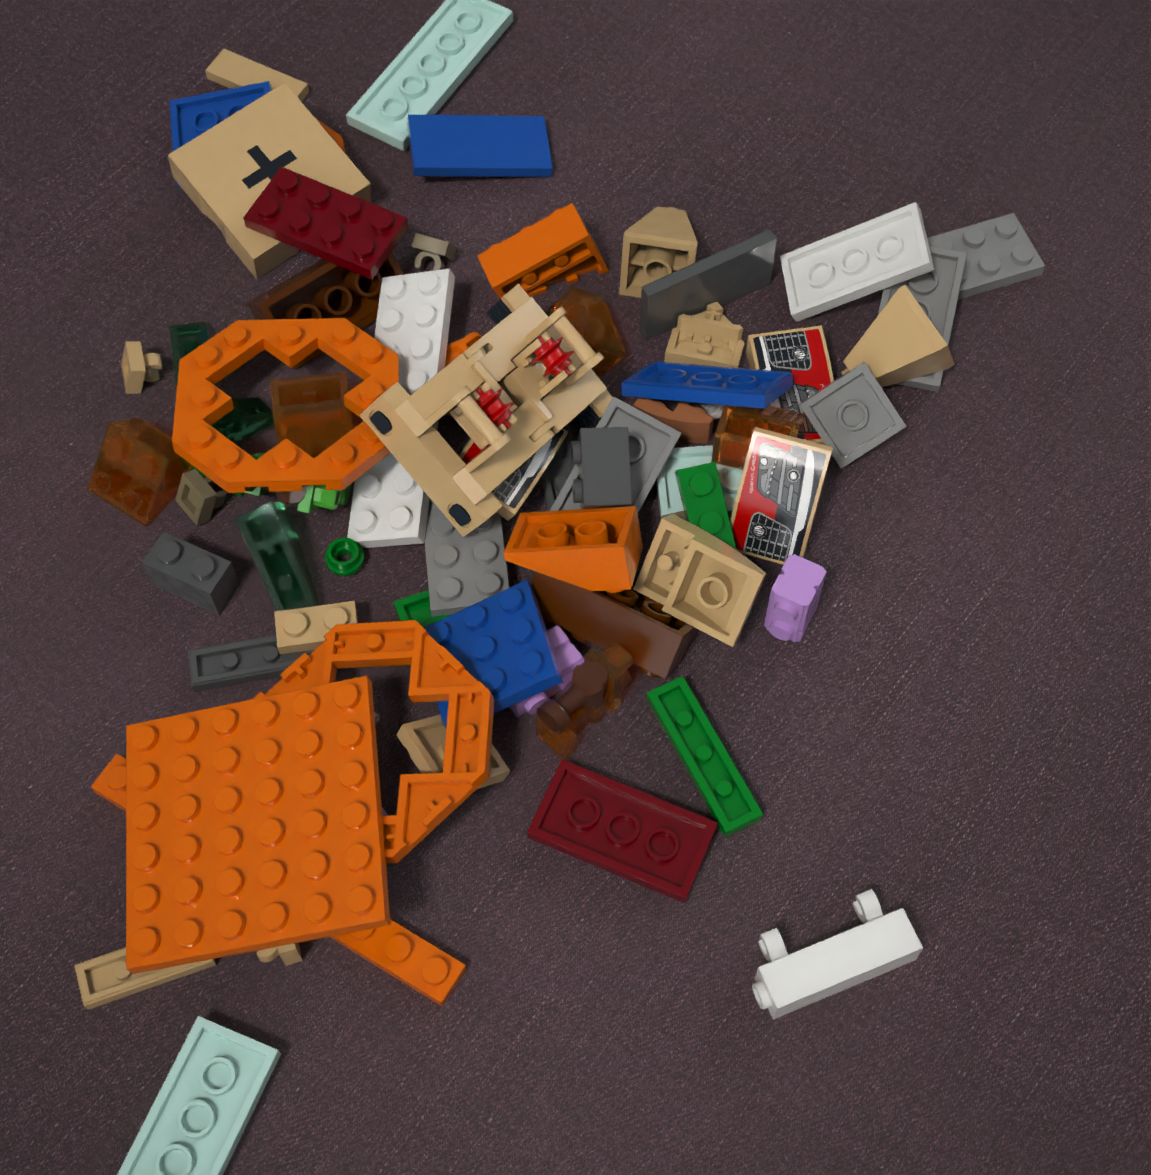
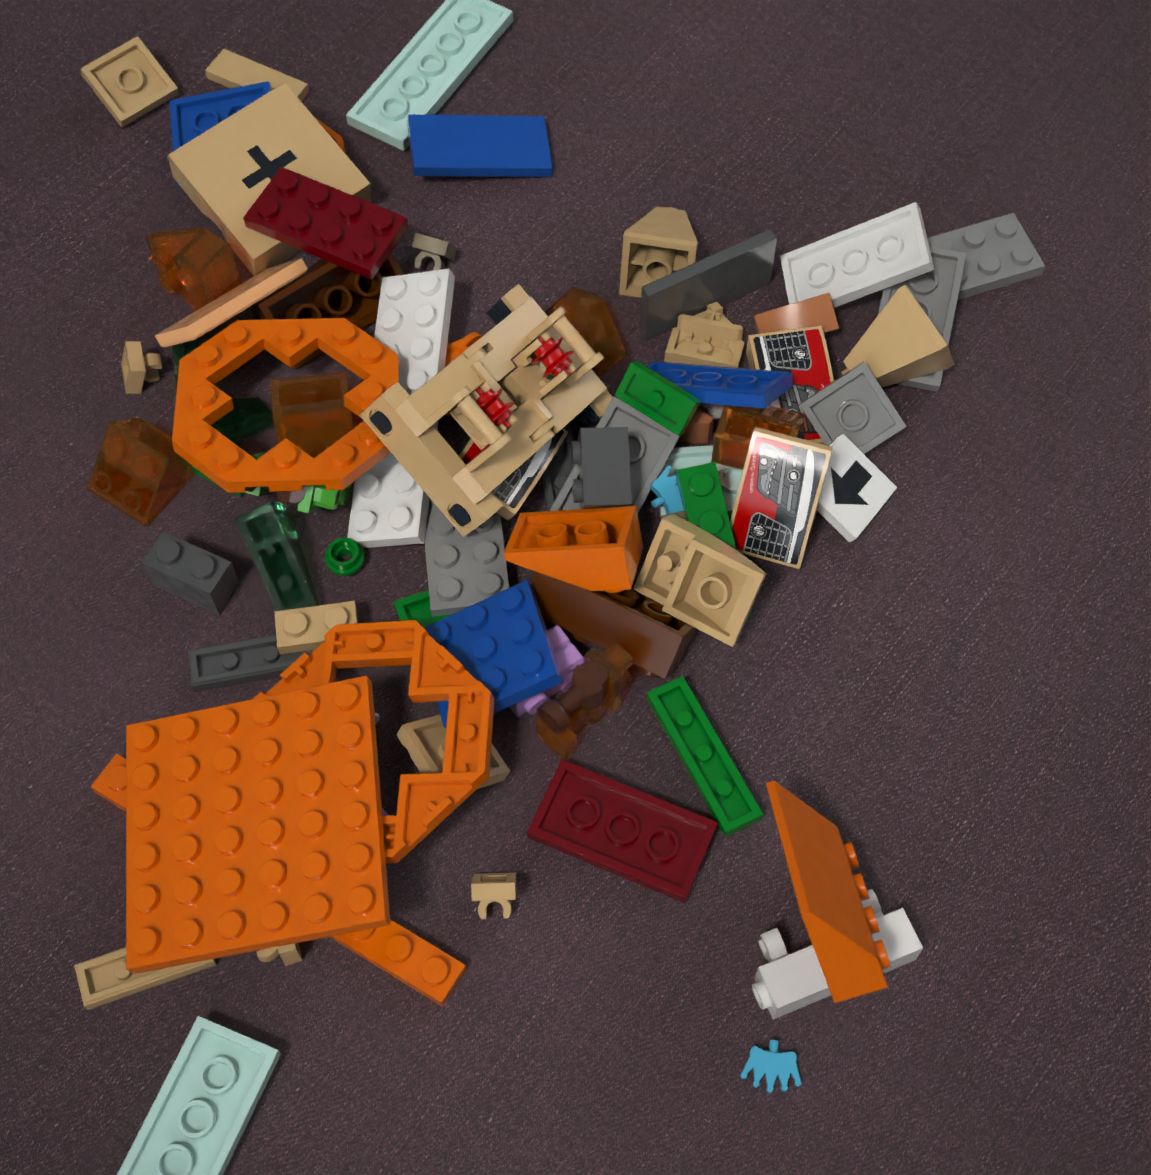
(129, 81): none -> tan hinge
(193, 264): none -> clear orange slope
(198, 497): dark tan tile -> none
(231, 303): none -> light nougat tile
(494, 888): none -> tan tile
(543, 254): orange wedge -> none
(657, 398): none -> green plate
(667, 492): none -> medium azure piece
(773, 1066): none -> medium azure piece
(794, 598): lavender brick -> none
(802, 314): none -> nougat slope
(830, 898): none -> orange slope
(852, 490): none -> white tile

